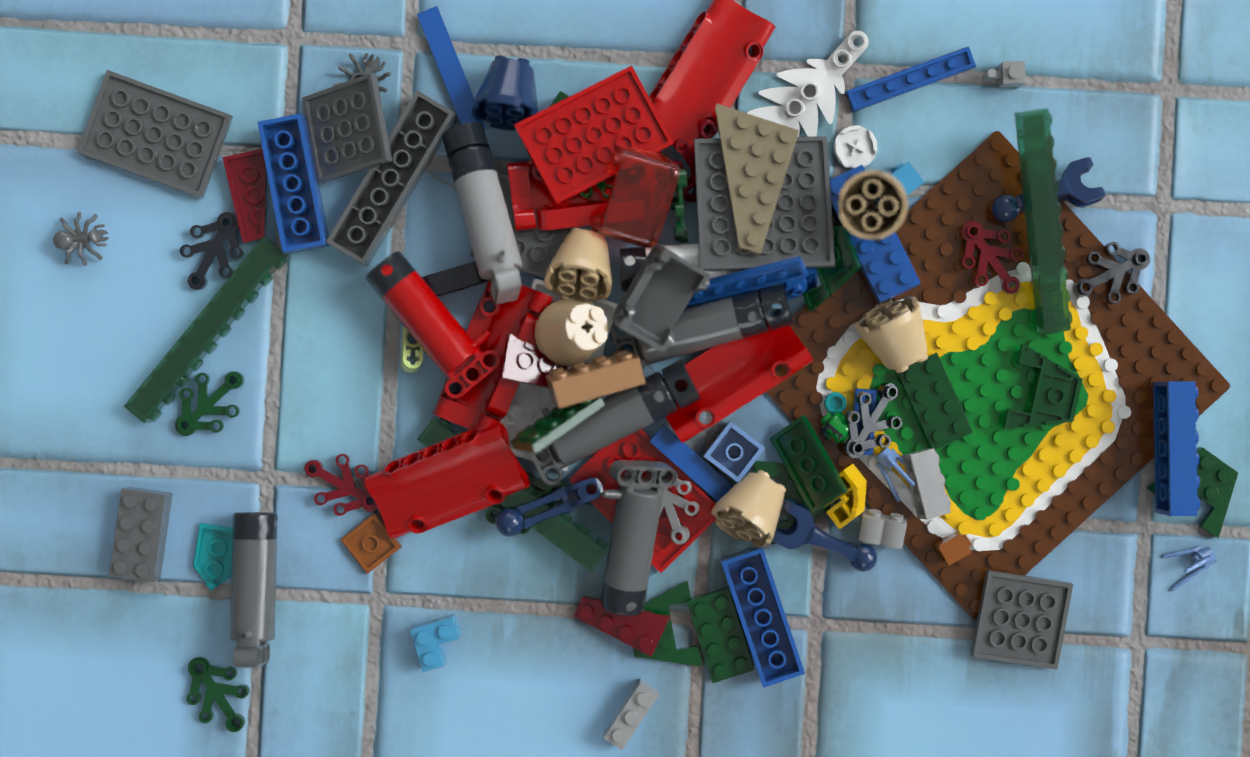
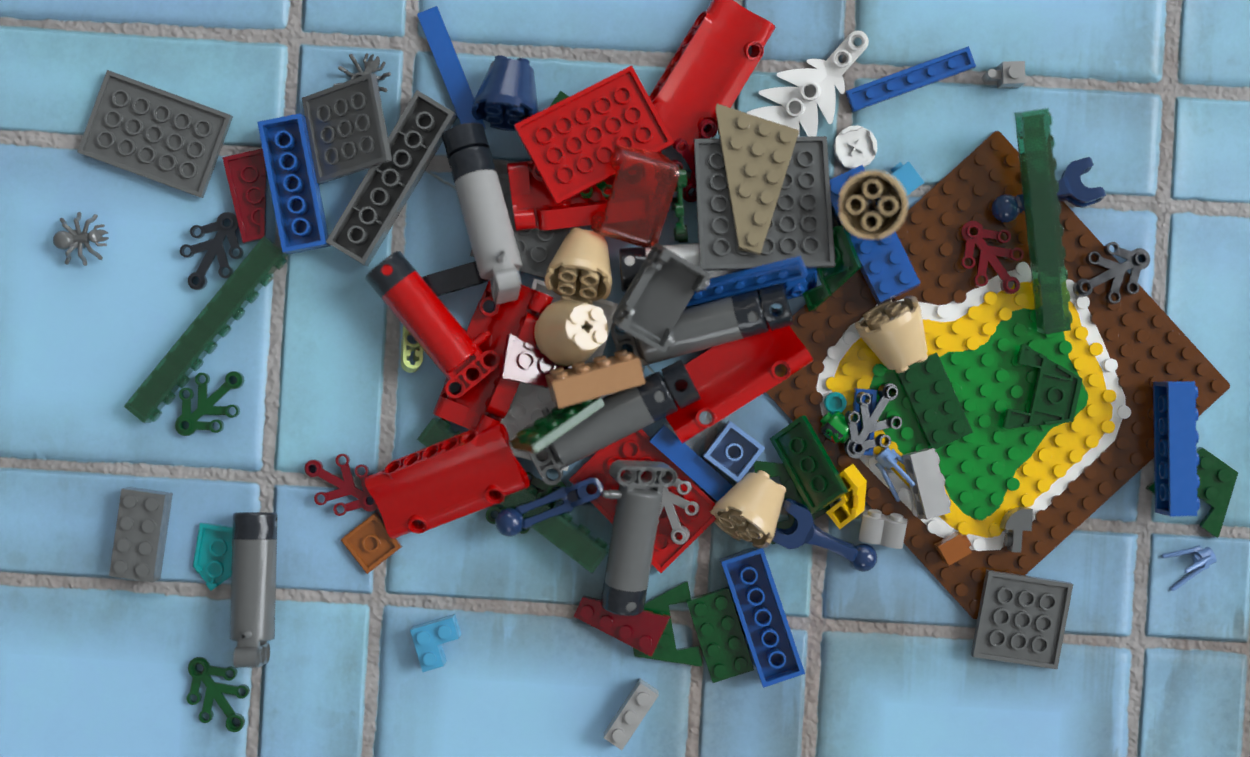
(1016, 522): none -> dark grey brick

